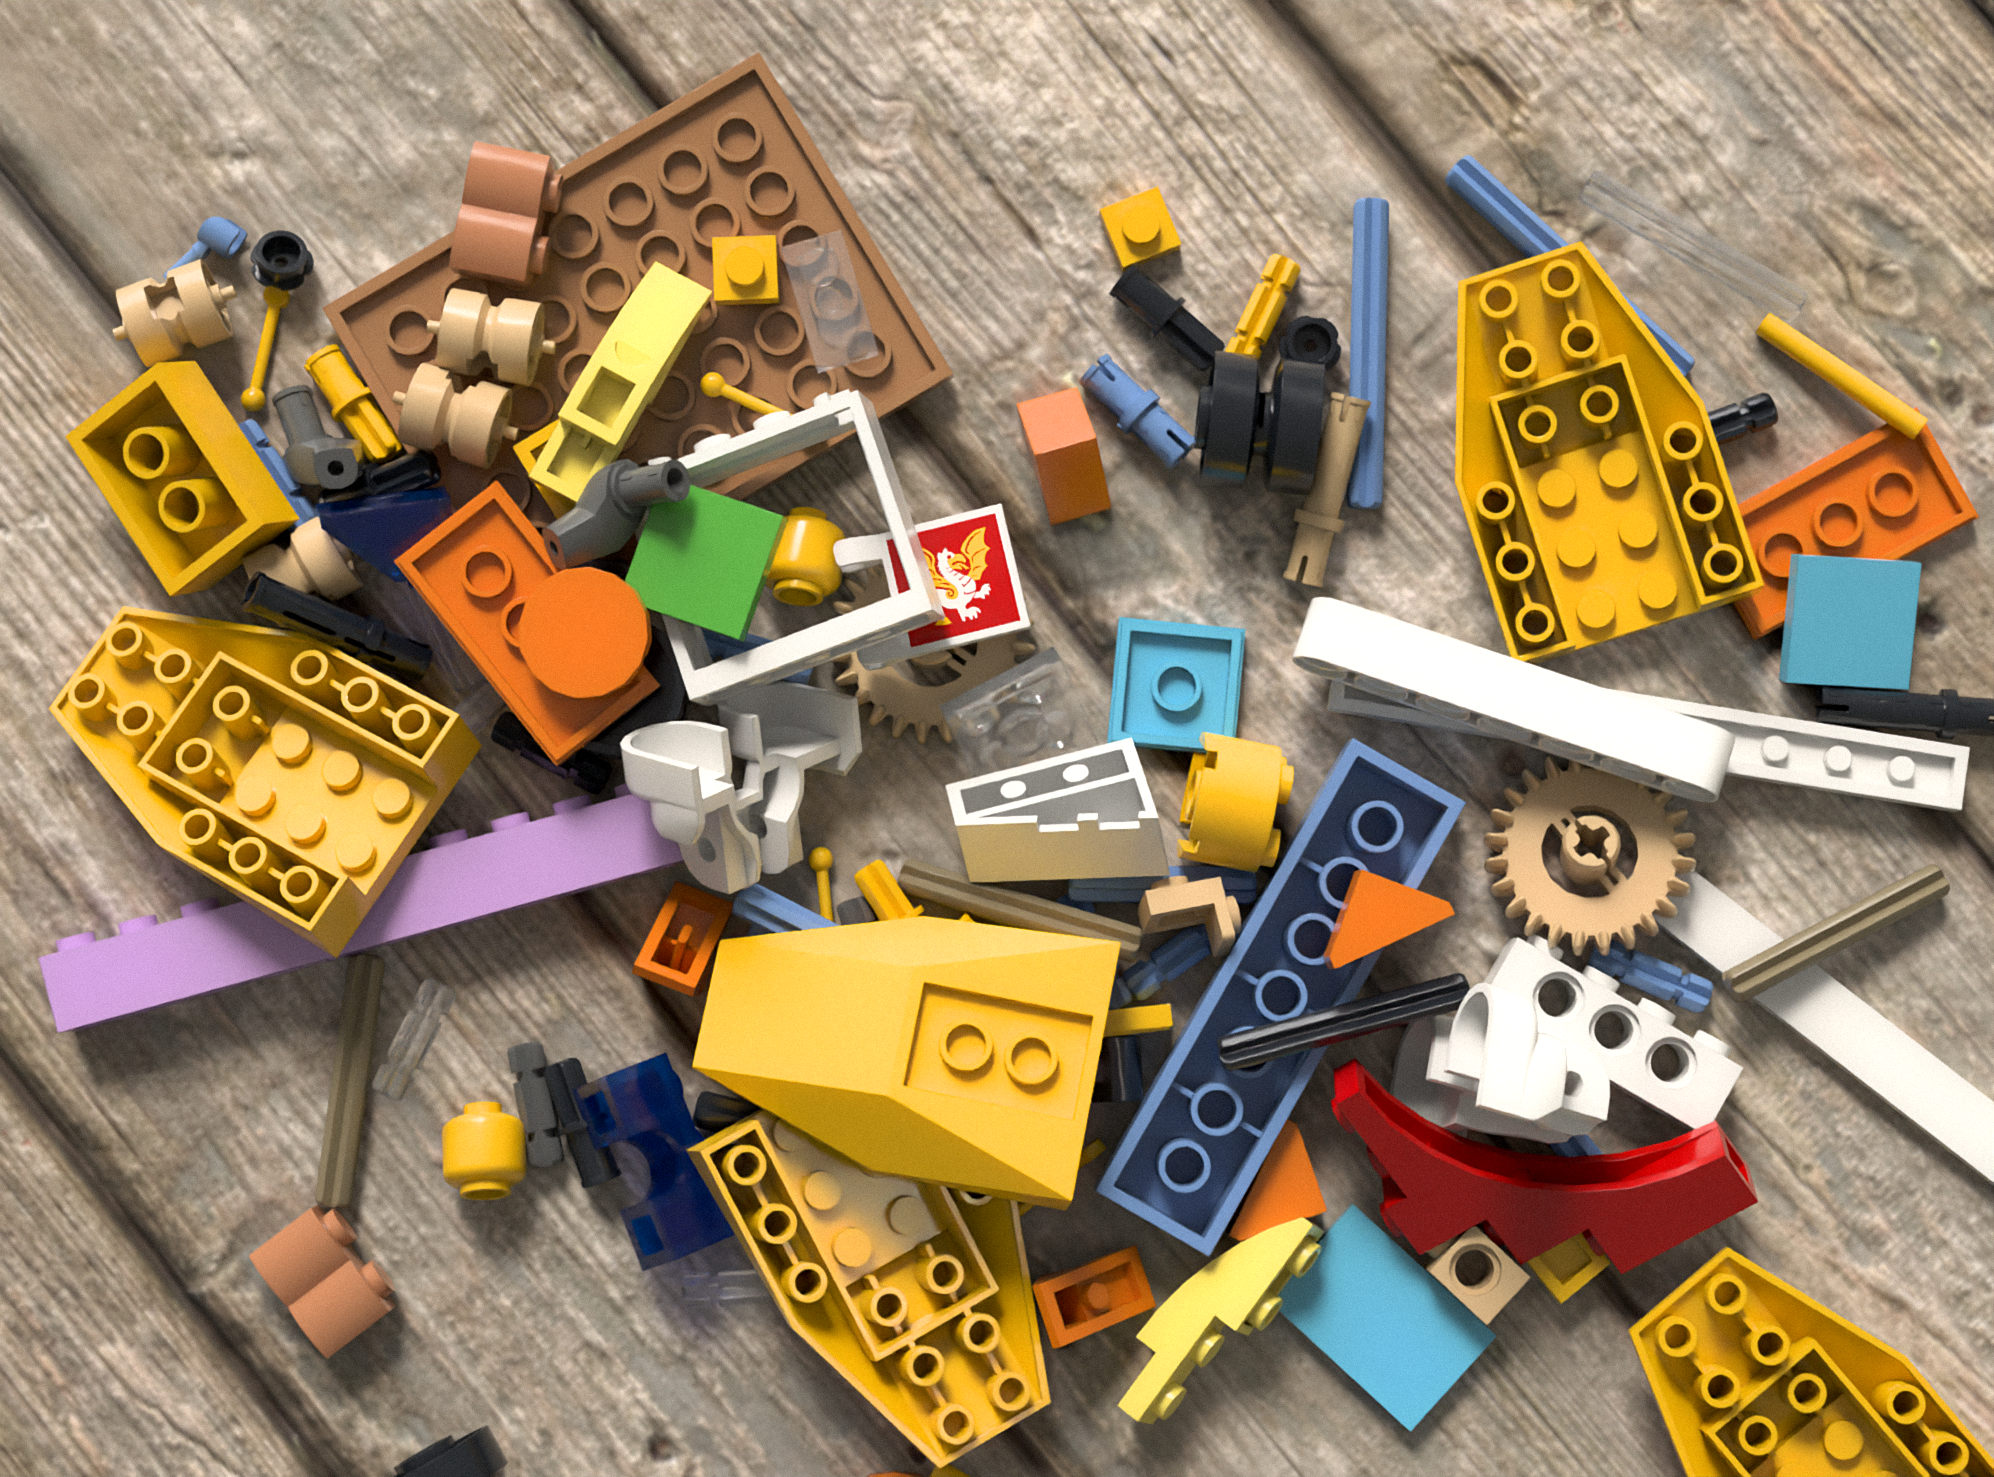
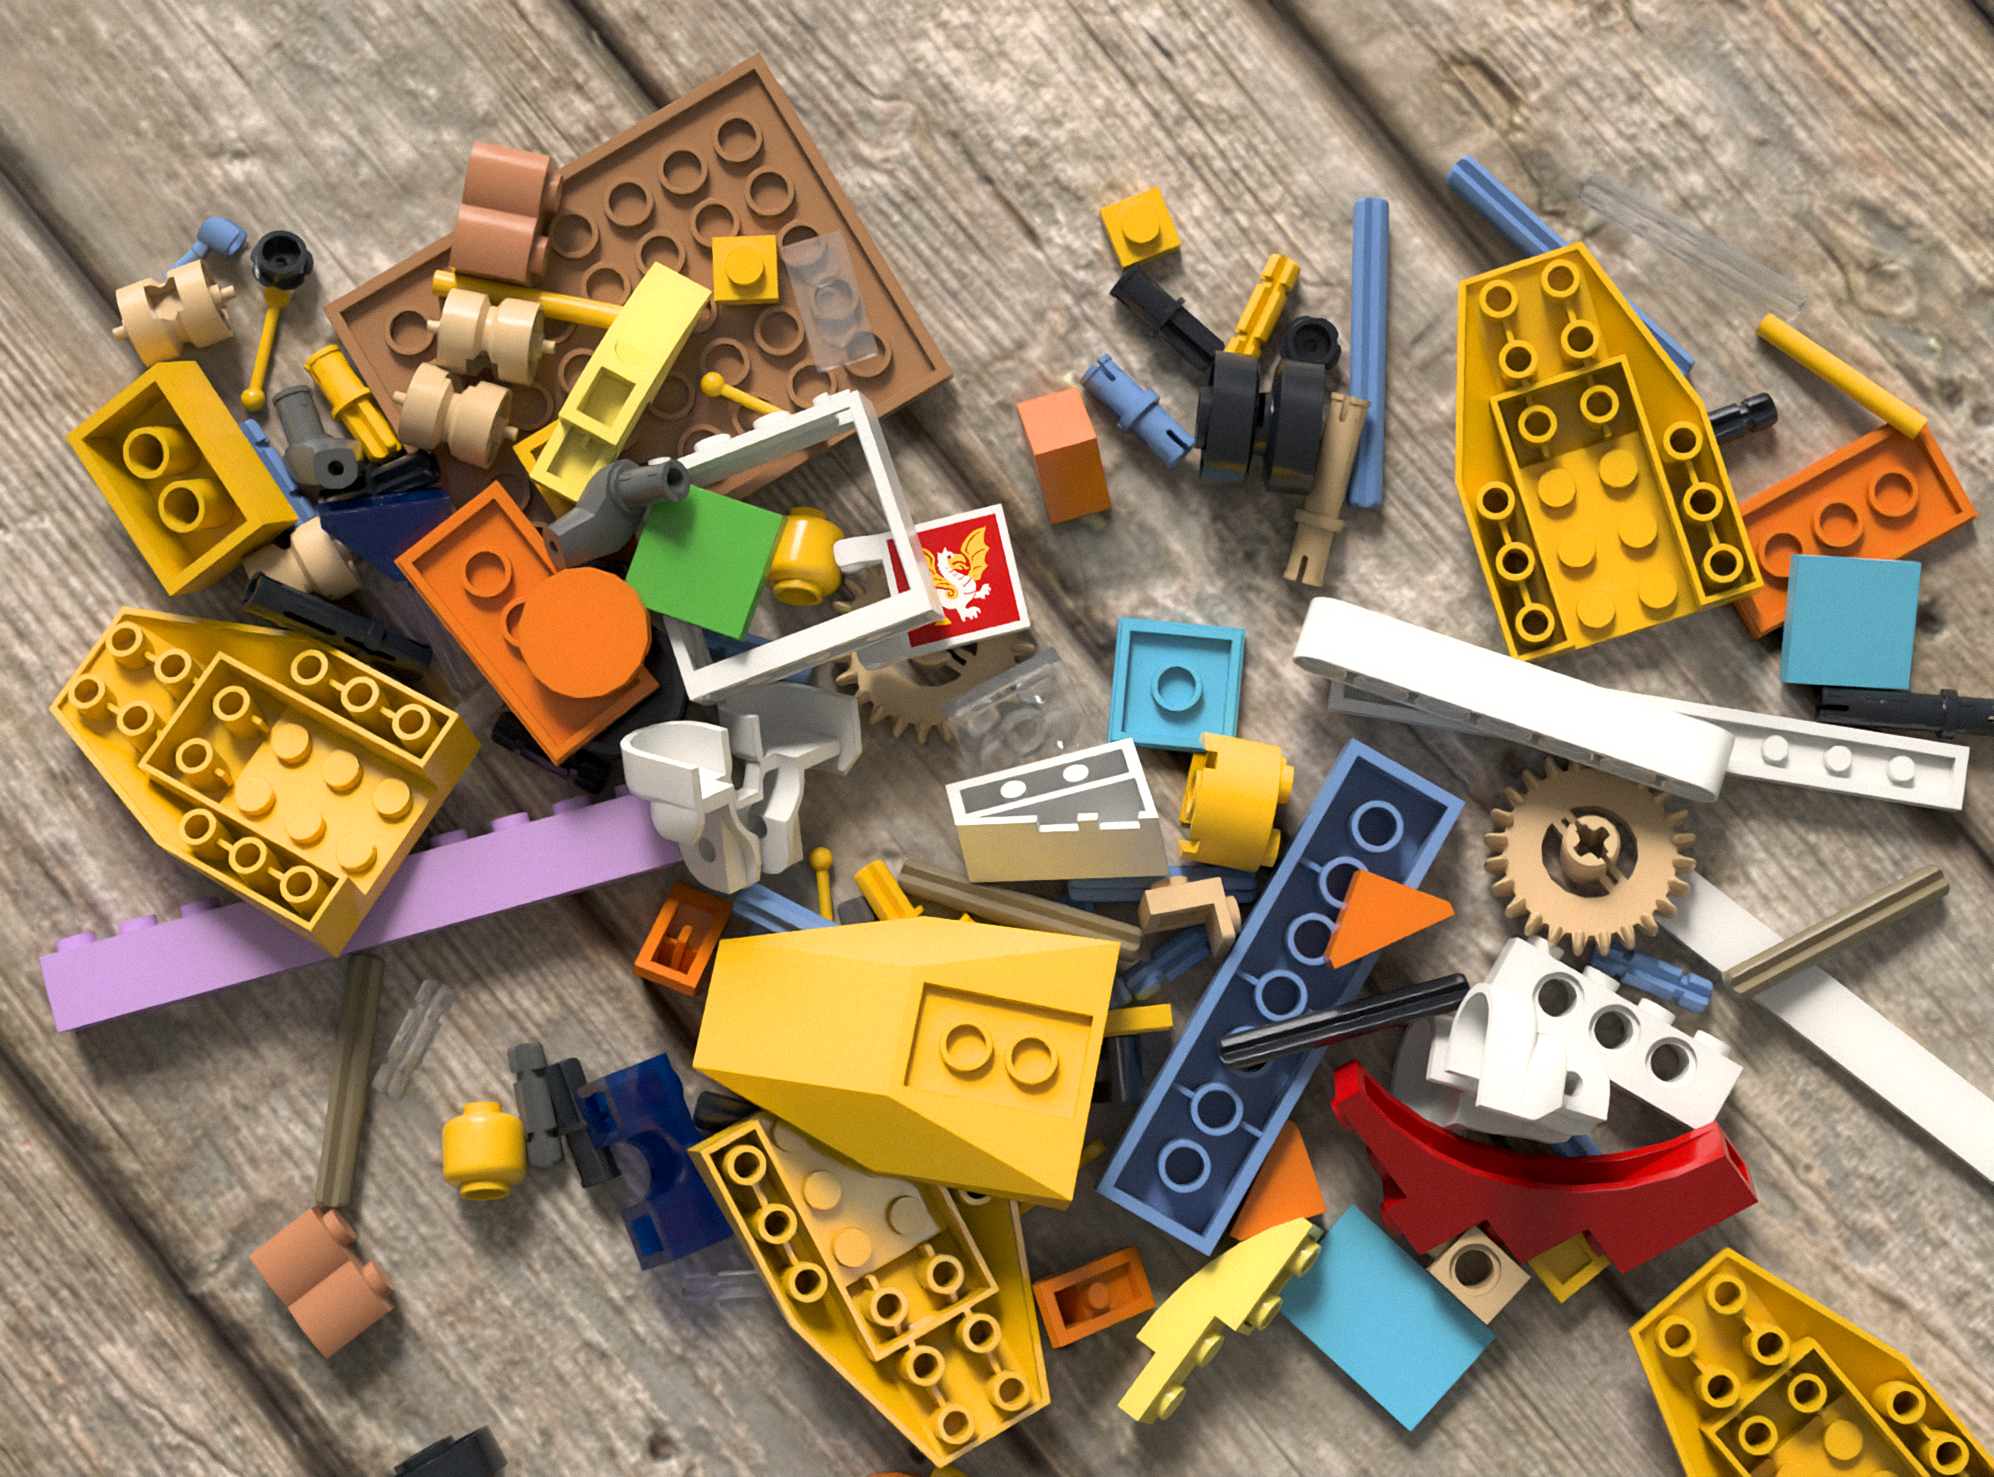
(555, 305): none -> yellow bar

